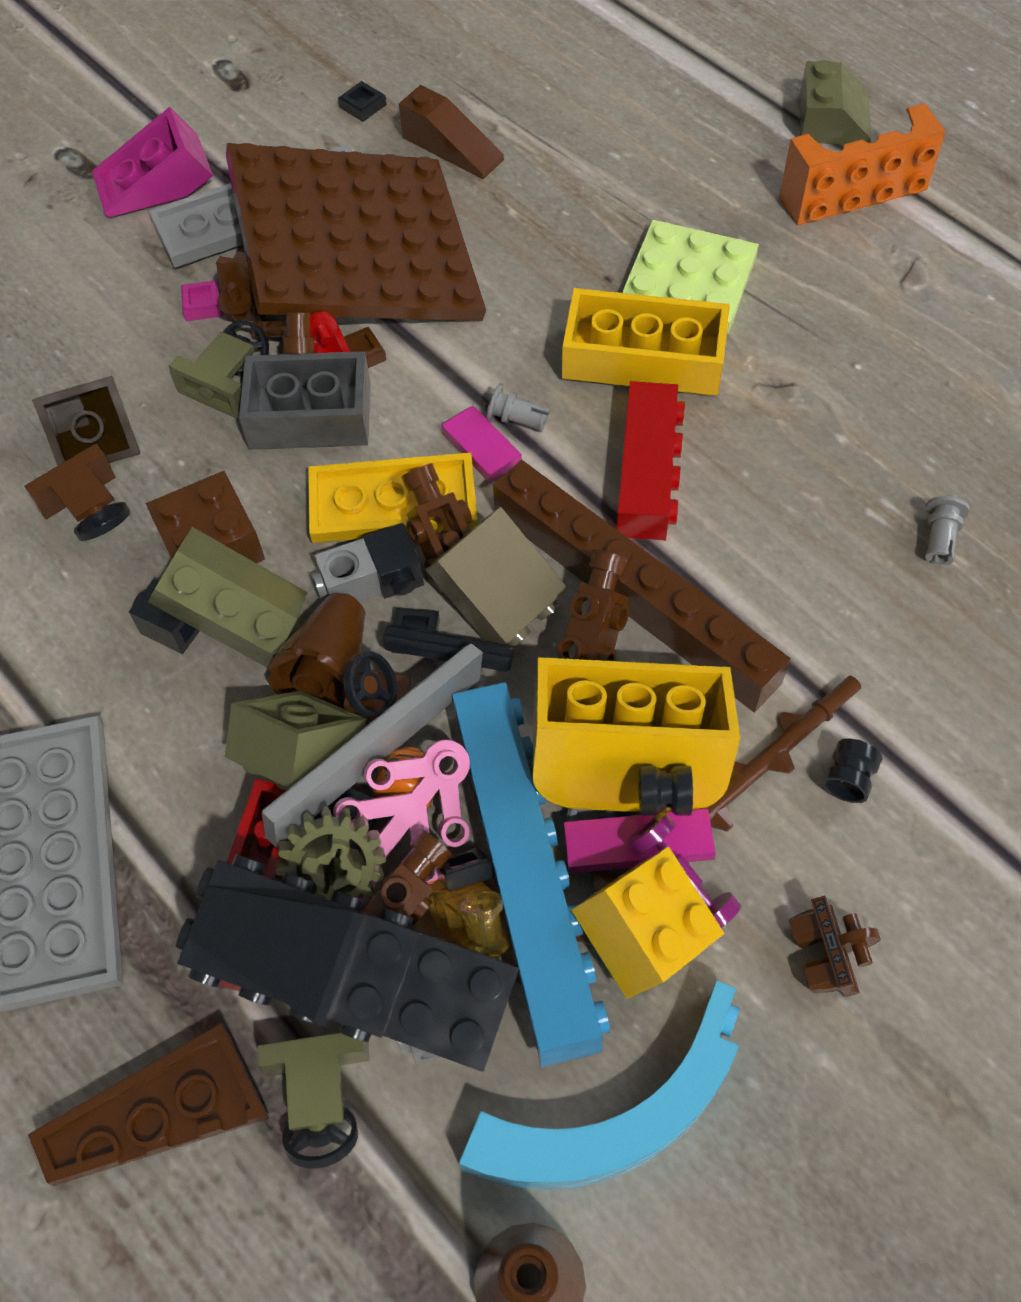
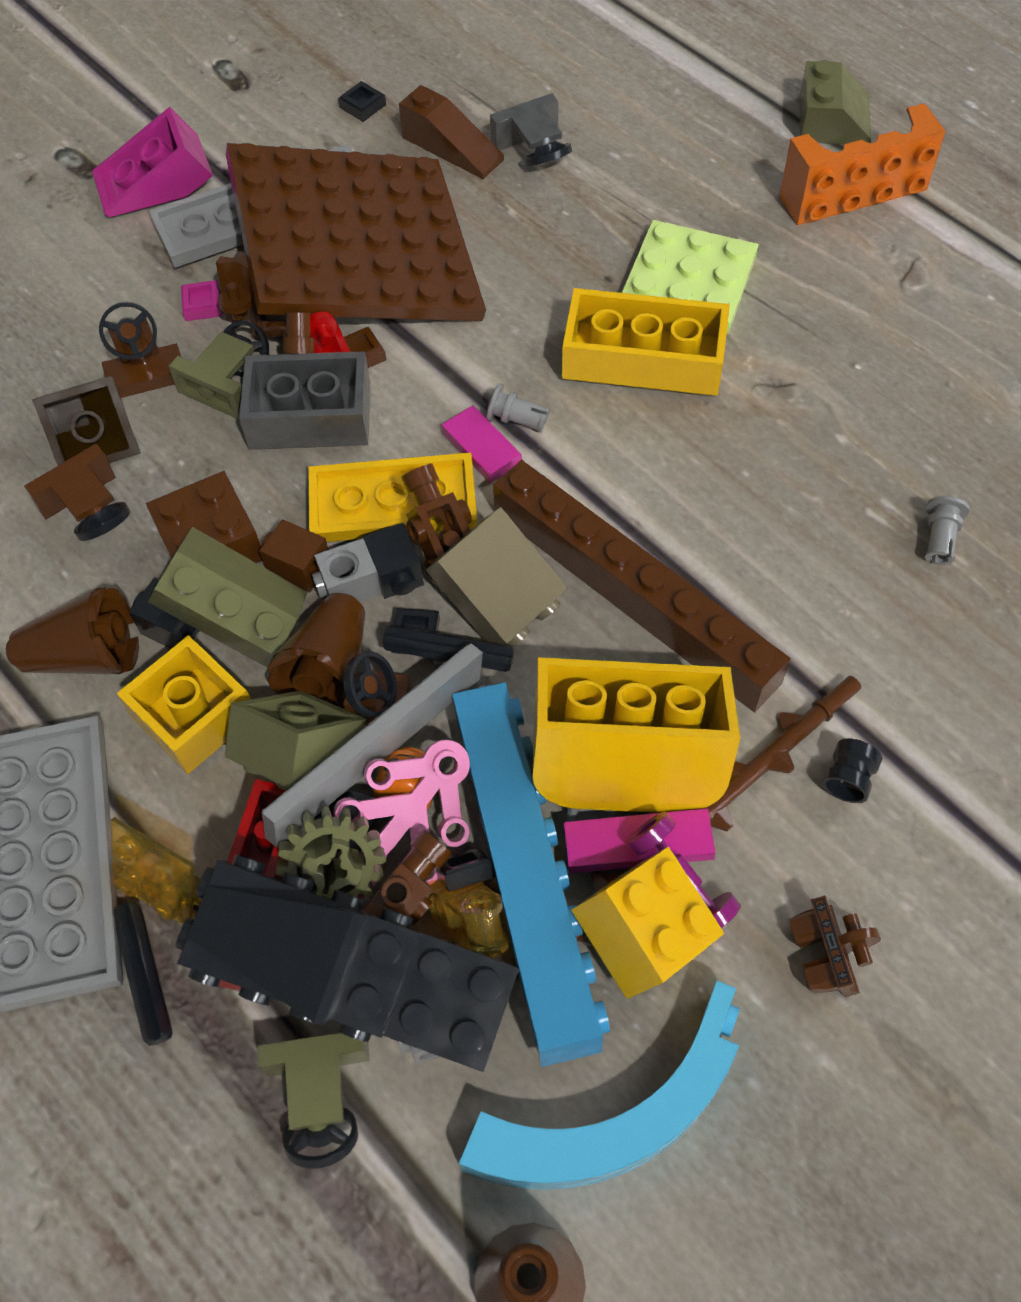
(78, 638): none -> reddish brown cone
(140, 361): none -> reddish brown piece
(142, 974): none -> black axle
(153, 873): none -> clear yellow hinge
(163, 1106): reddish brown wing -> none
(184, 703): none -> yellow brick
(291, 553): none -> reddish brown brick
(531, 123): none -> flat silver piece
(606, 615): reddish brown brick -> none
(648, 461): red brick -> none
(665, 790): black wheel -> none

